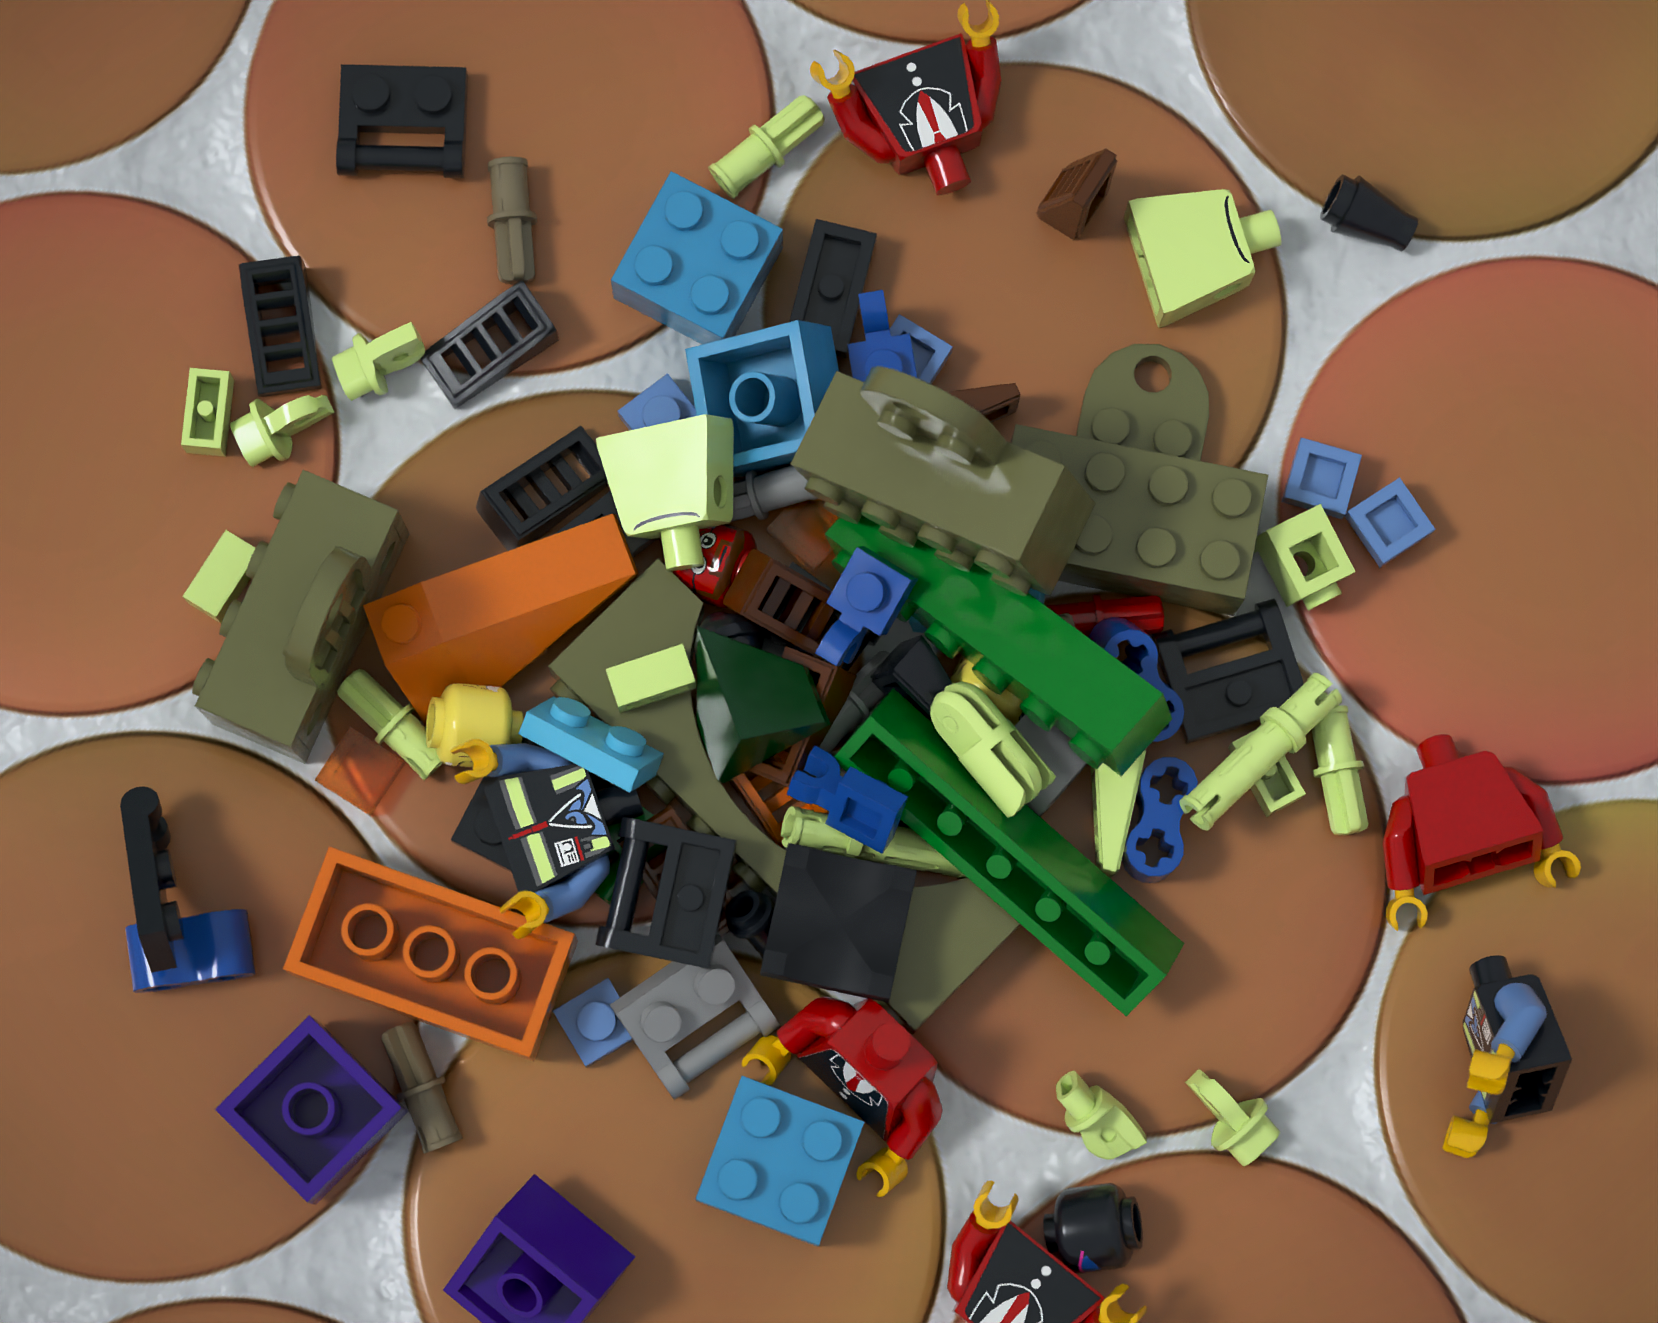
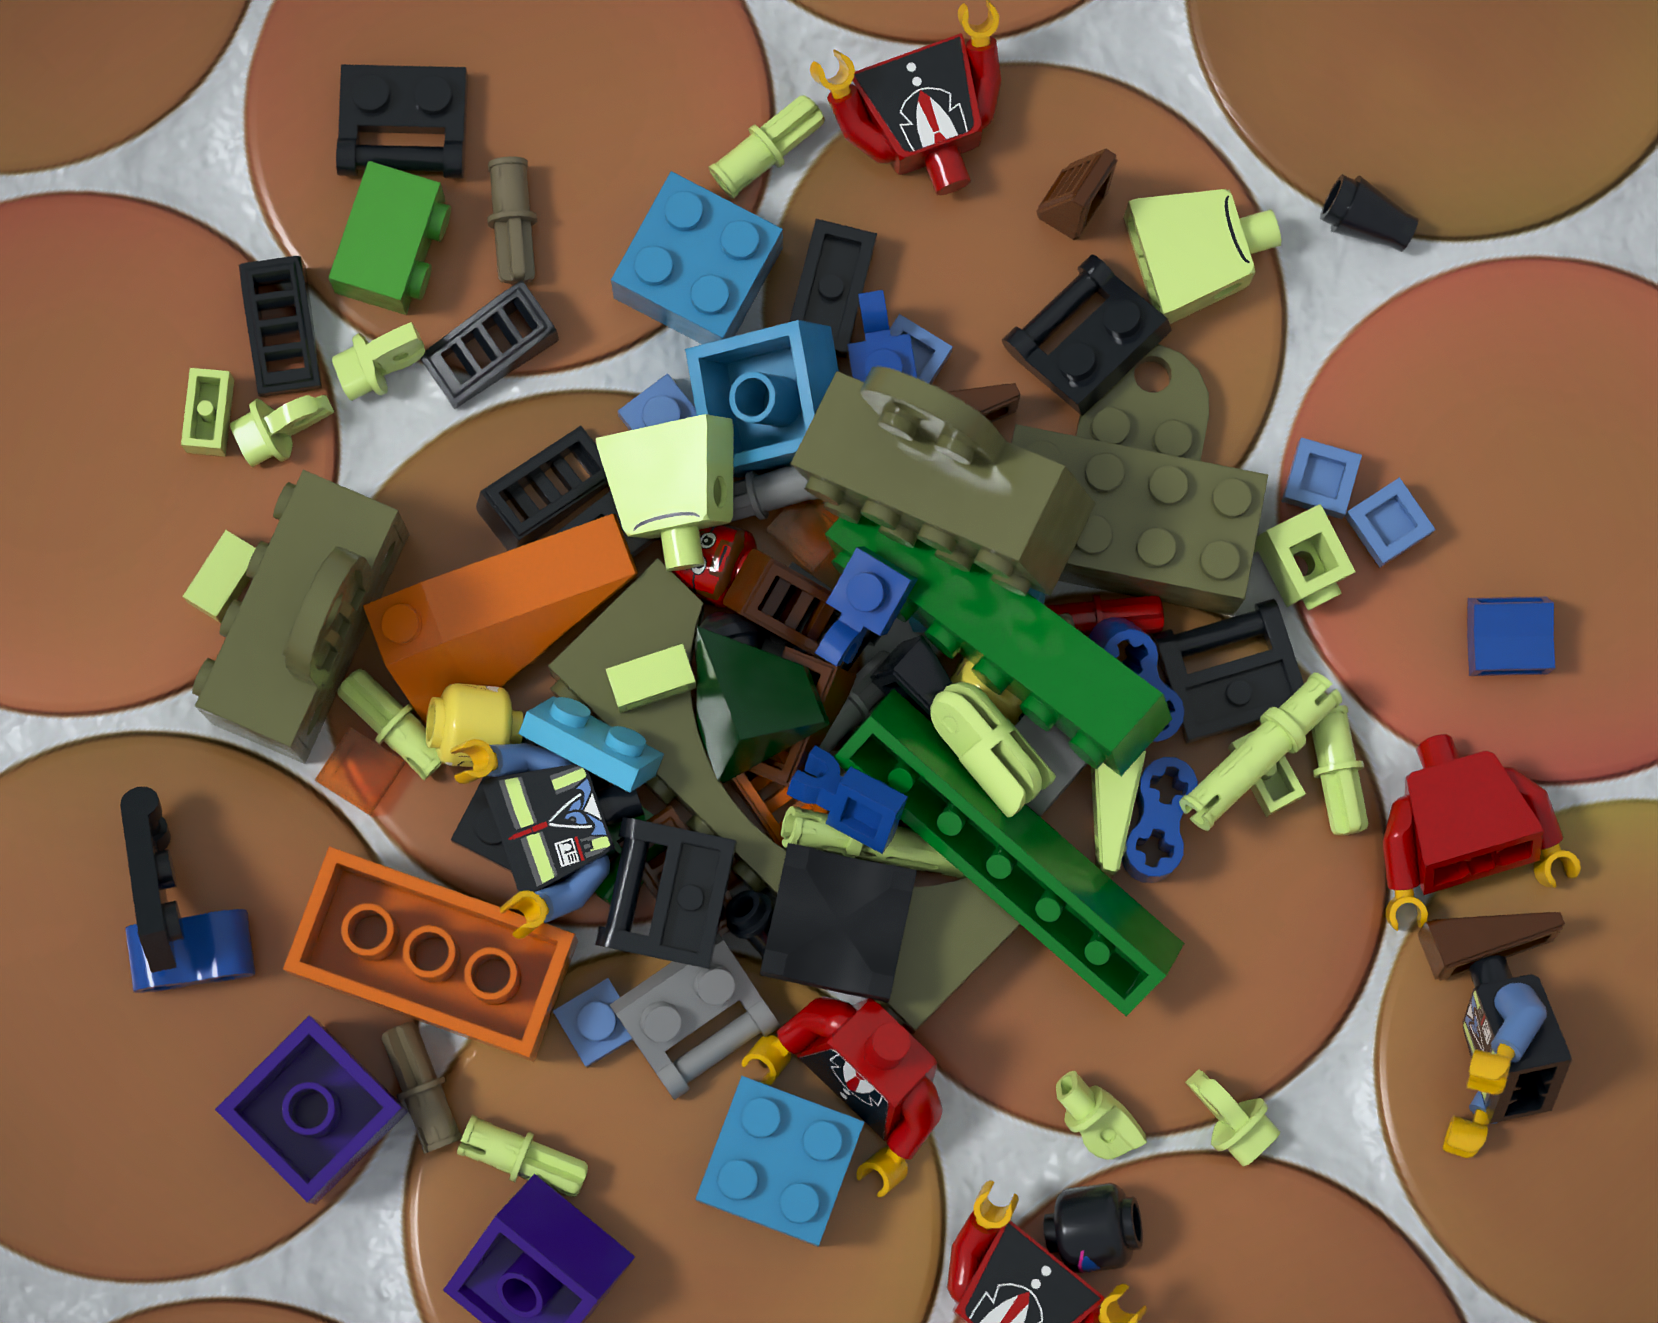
(389, 238): none -> bright green brick
(522, 1156): none -> yellowish green axle
(1100, 347): none -> black plate
(1459, 942): none -> reddish brown slope
(1510, 636): none -> blue piece

